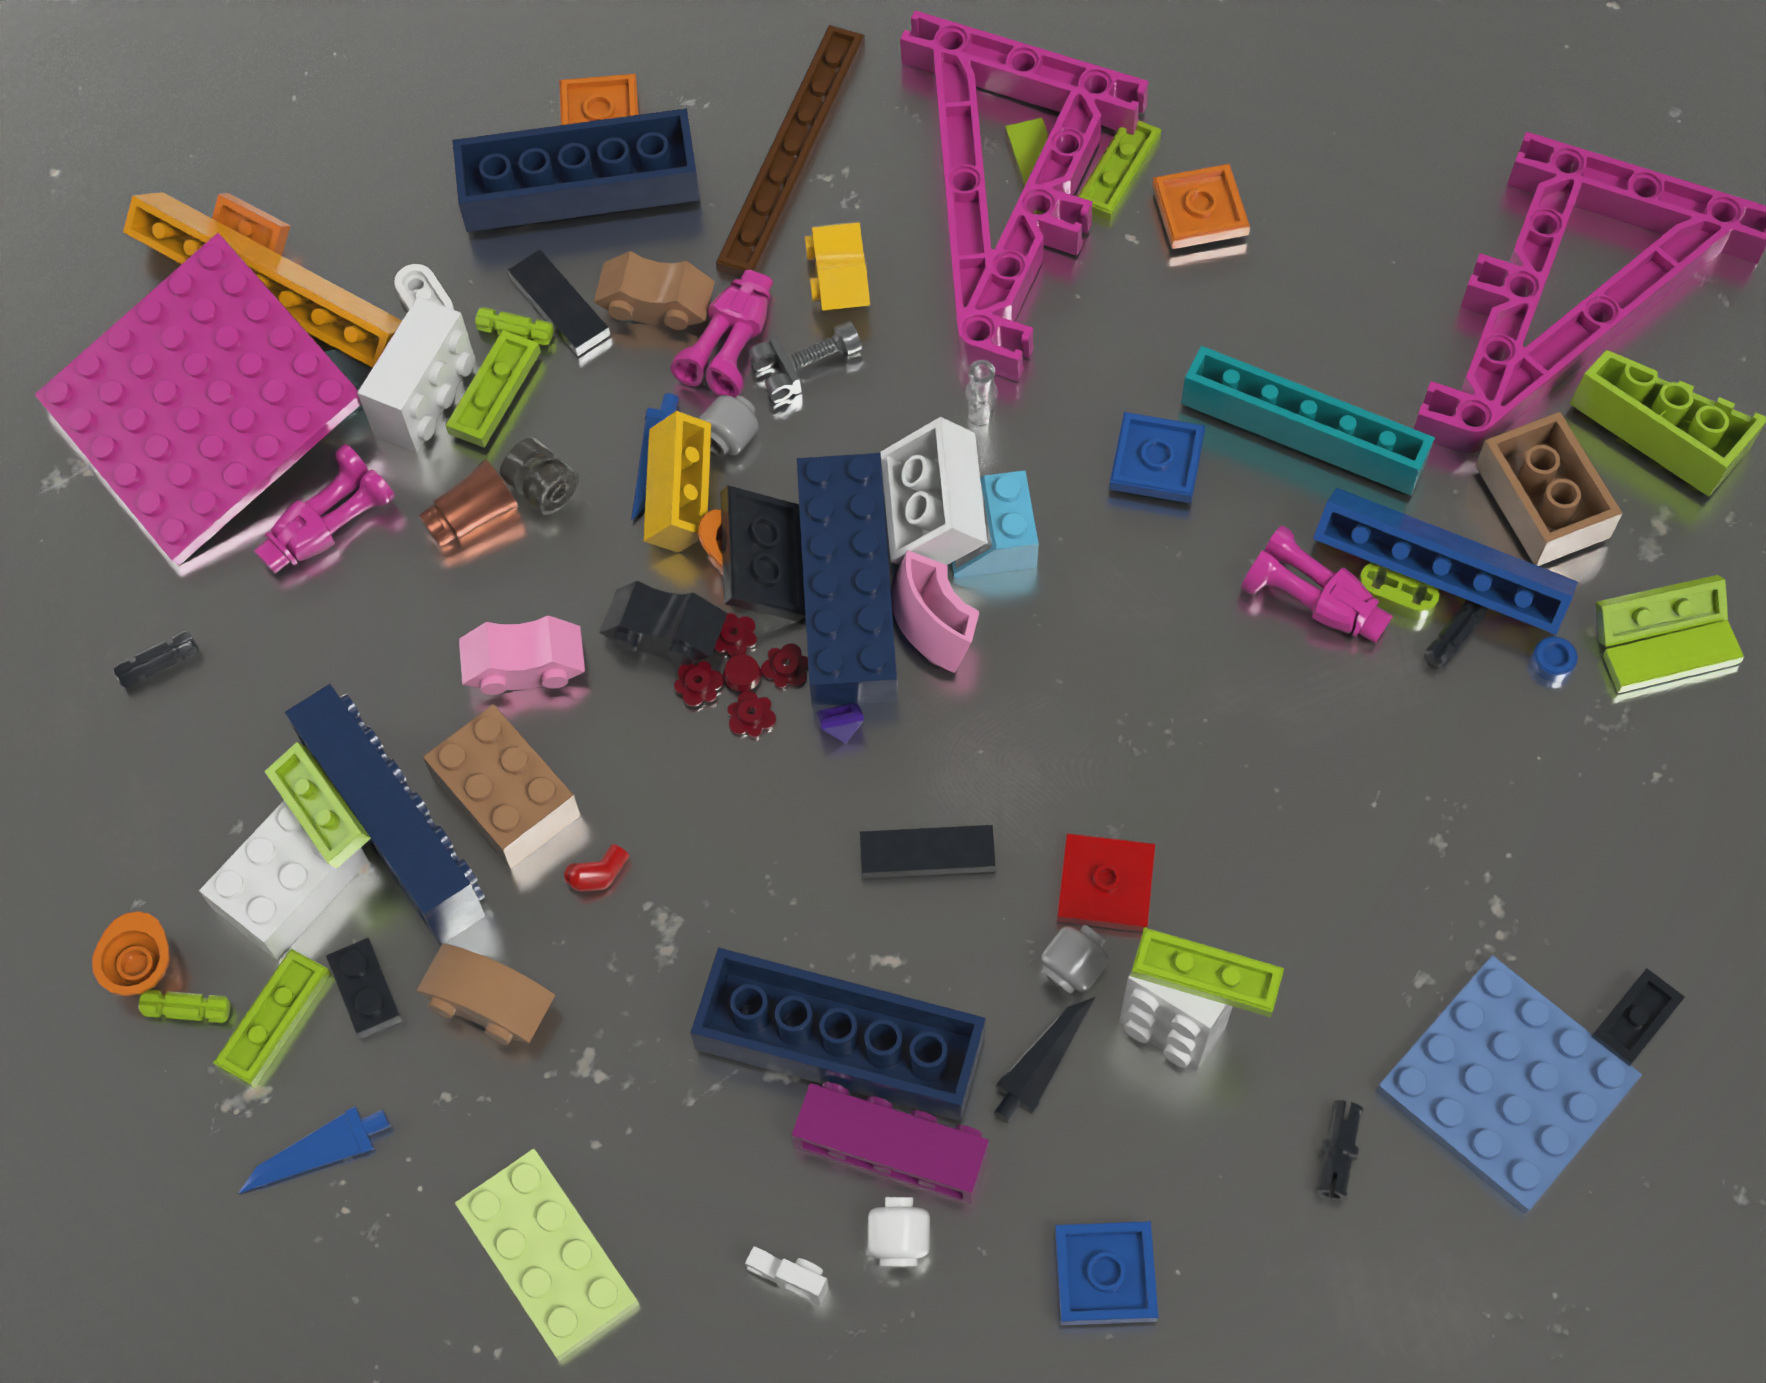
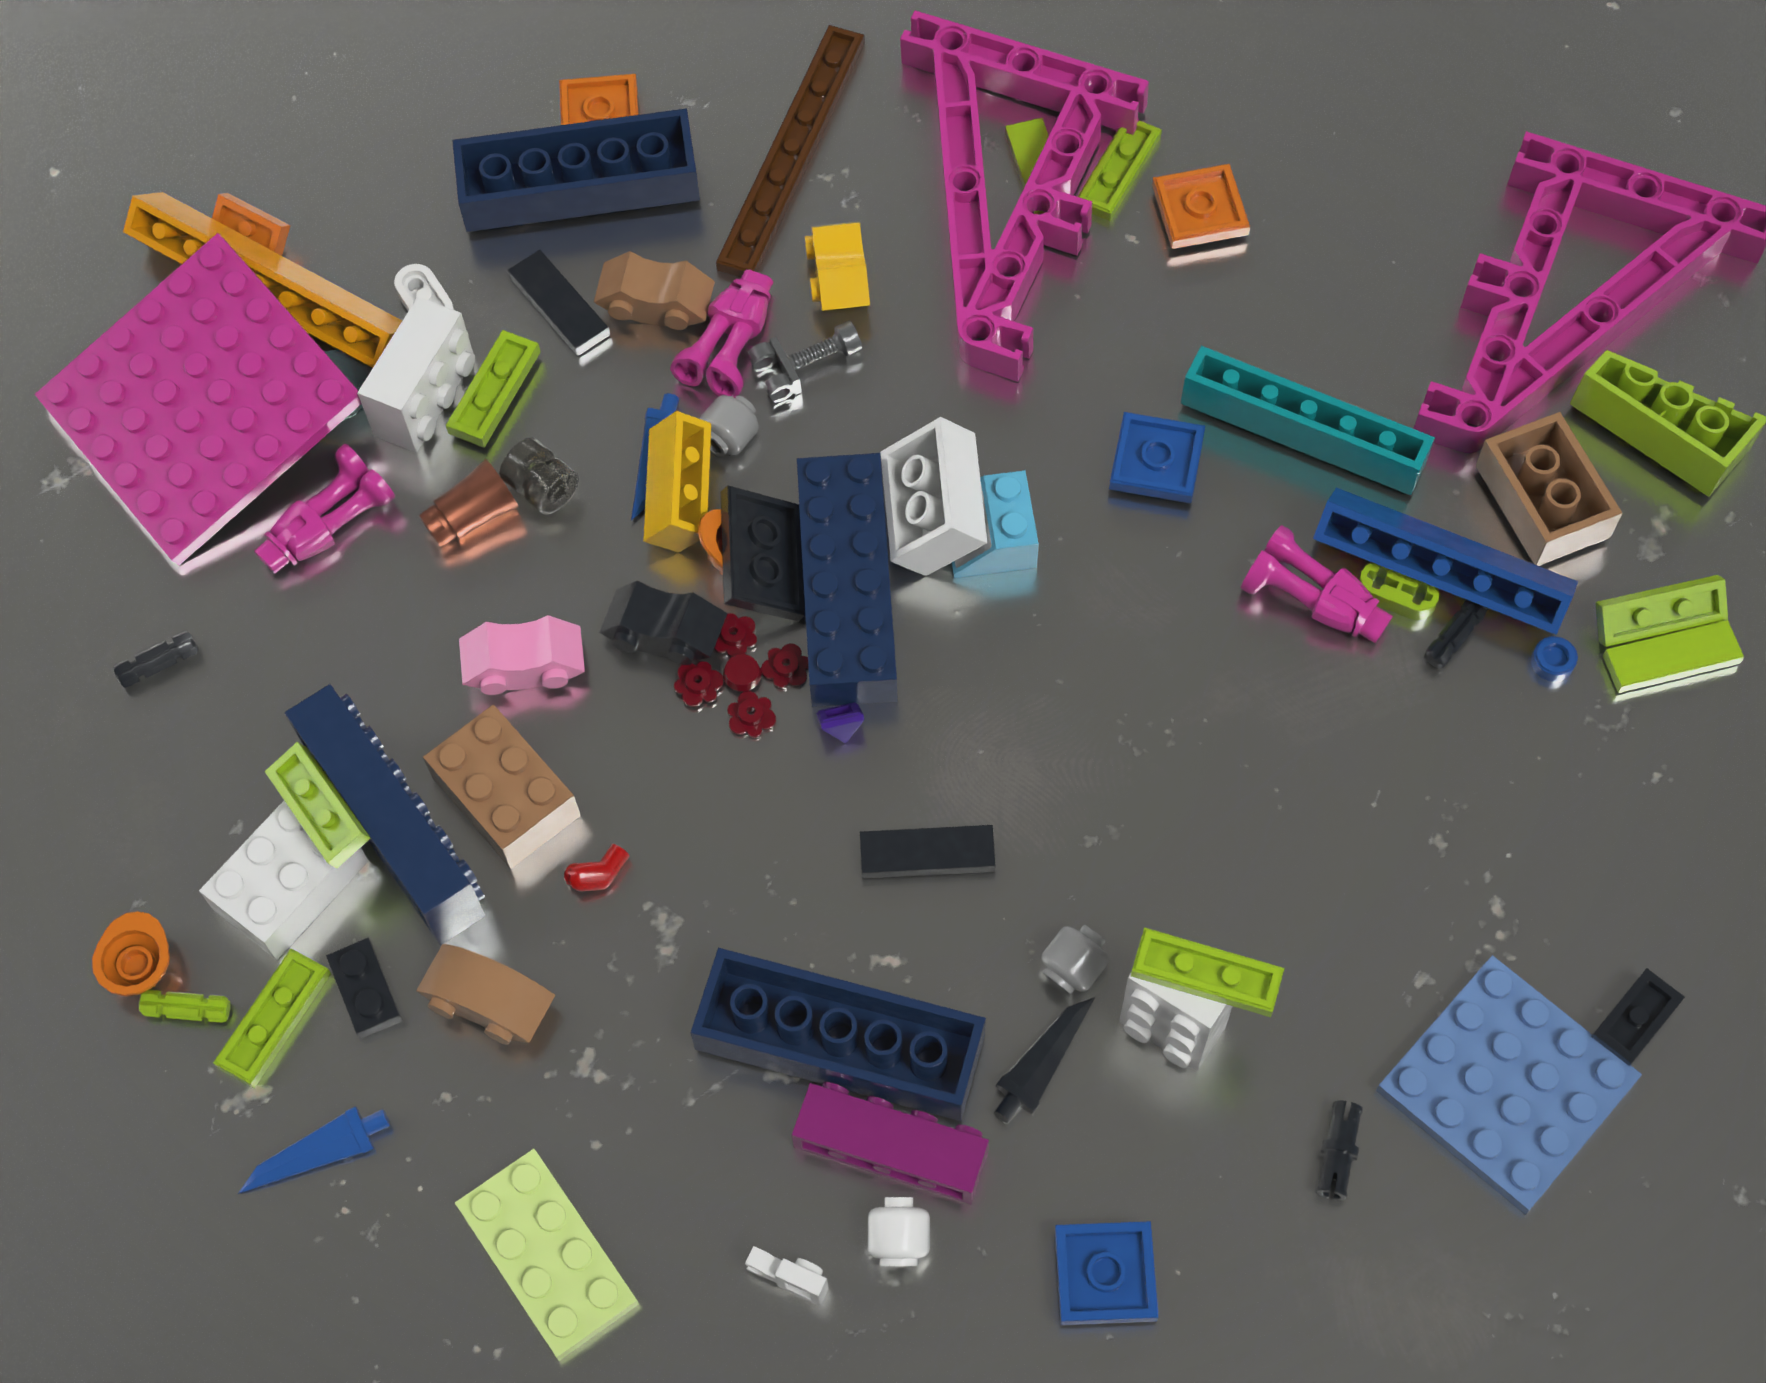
(488, 321): lime axle -> none
(931, 611): bright pink brick -> none
(981, 393): clear pin -> none
(1106, 882): red plate -> none

